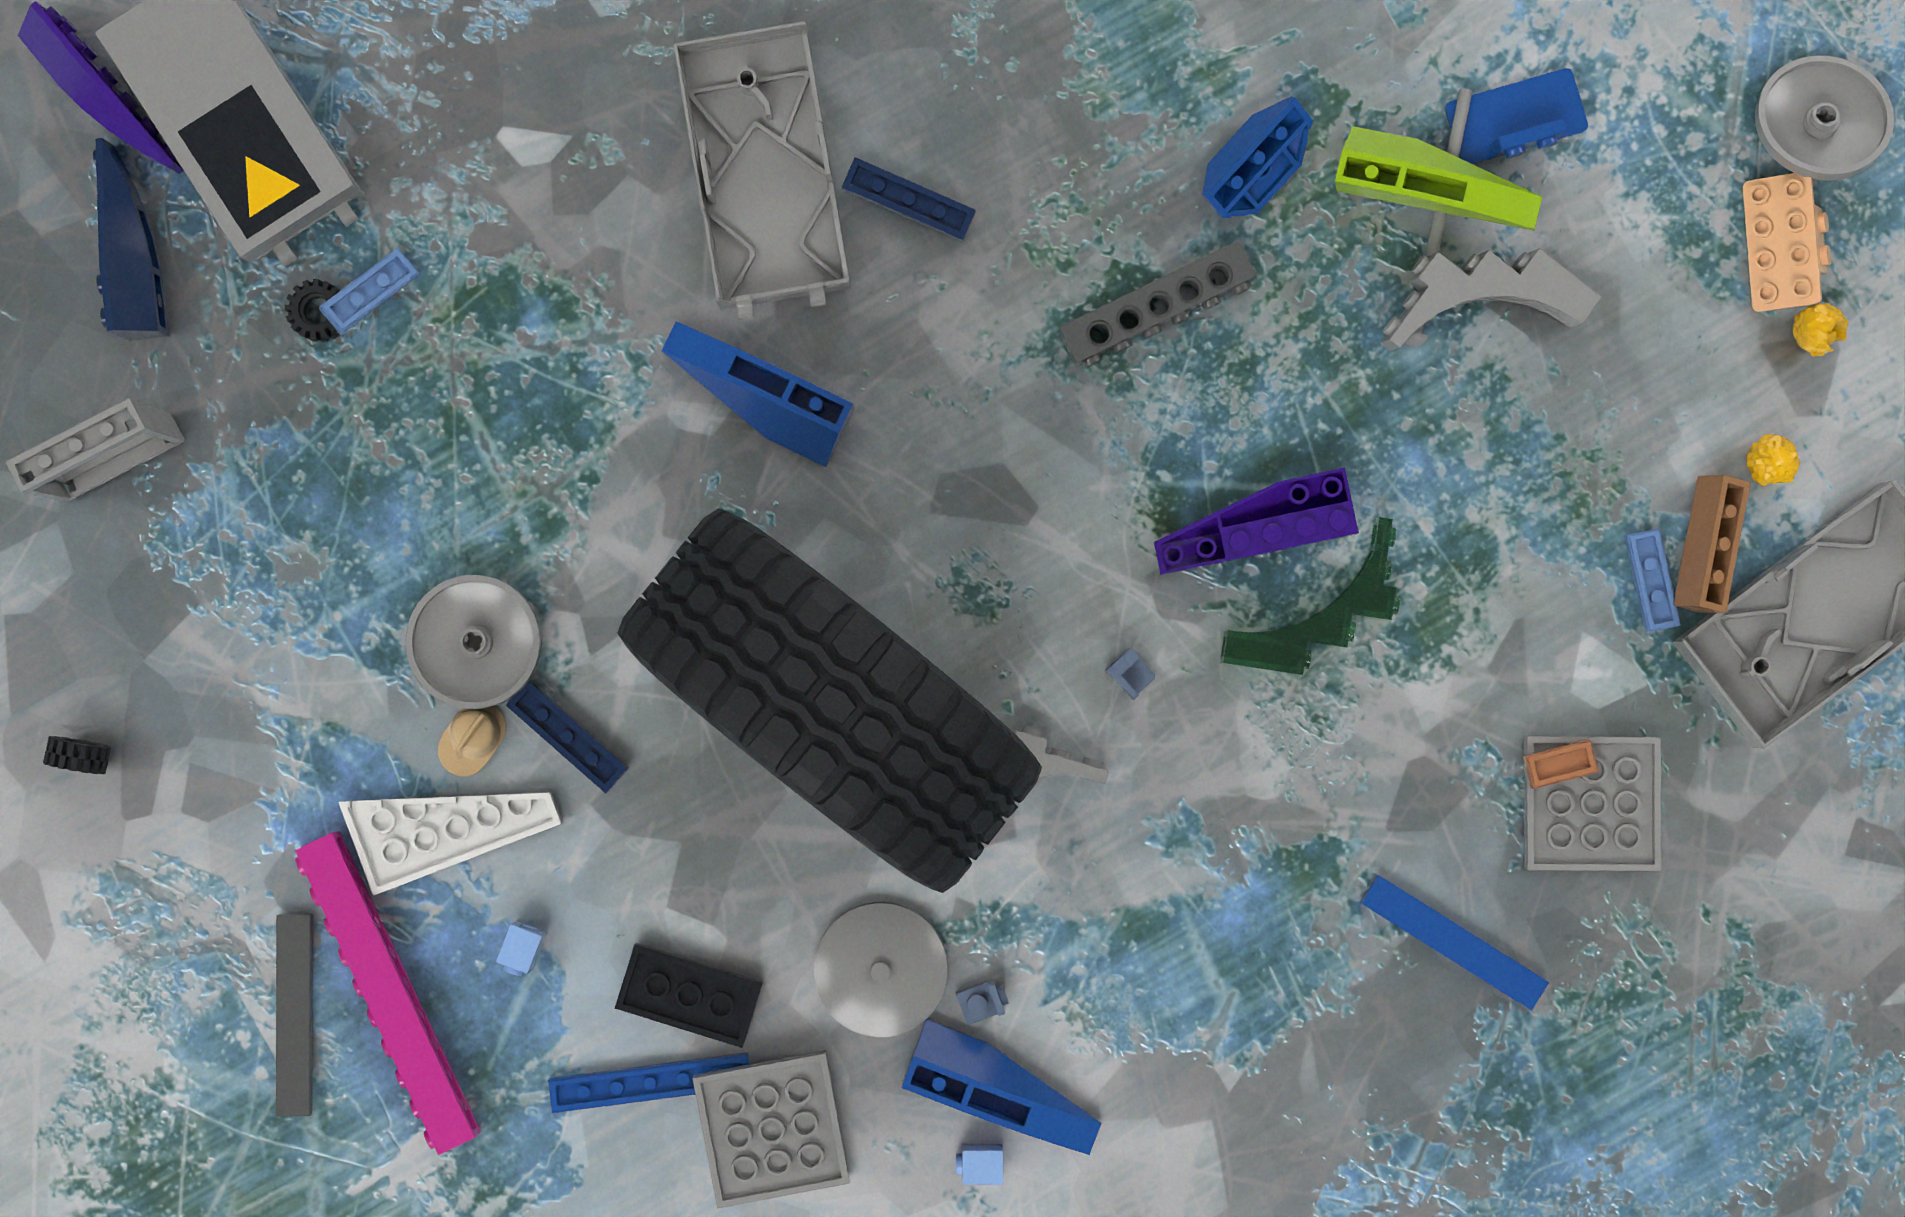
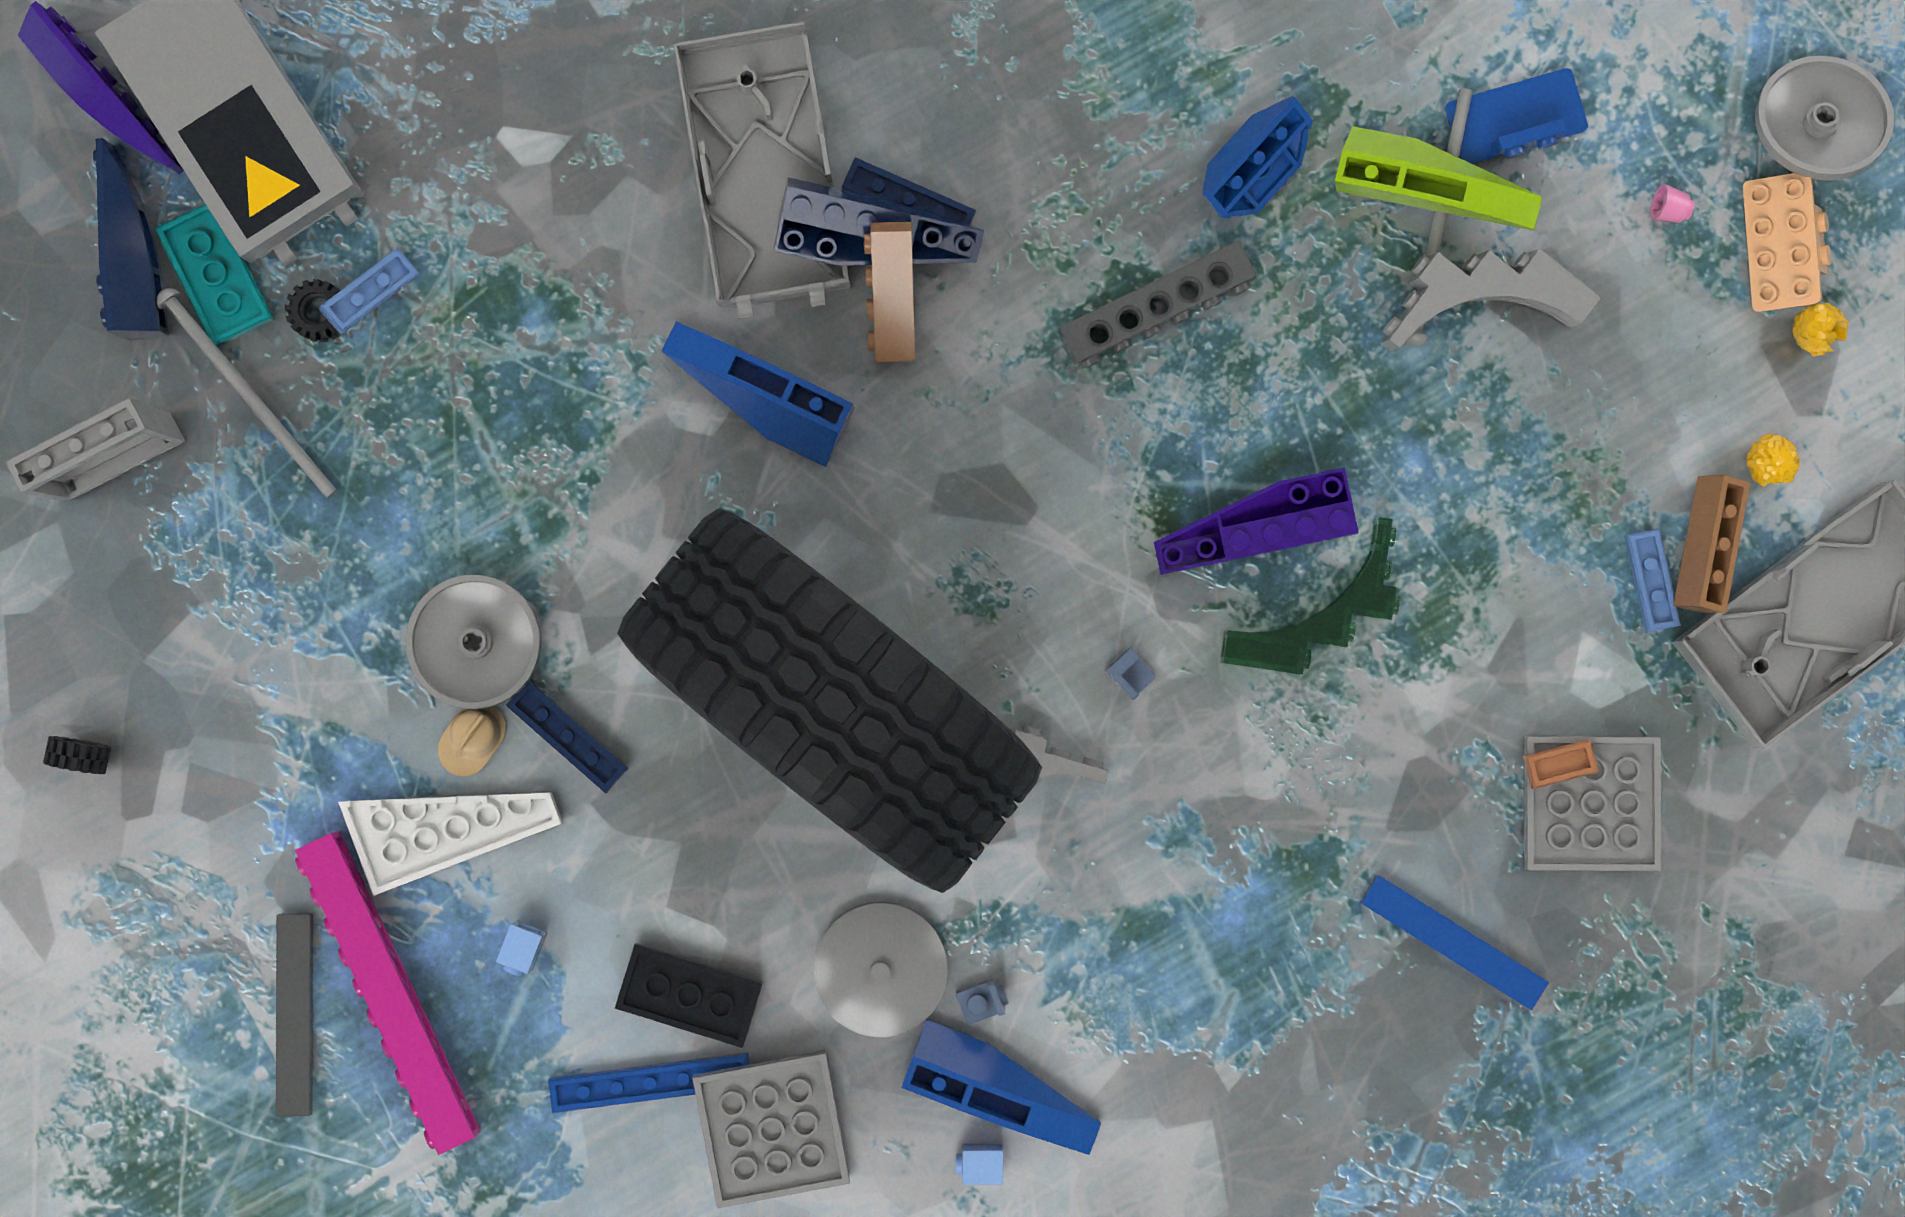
(167, 299): none -> light grey bar
(214, 276): none -> teal tile
(832, 223): none -> dark blue wedge
(892, 291): none -> medium nougat brick
(1671, 205): none -> bright pink hat

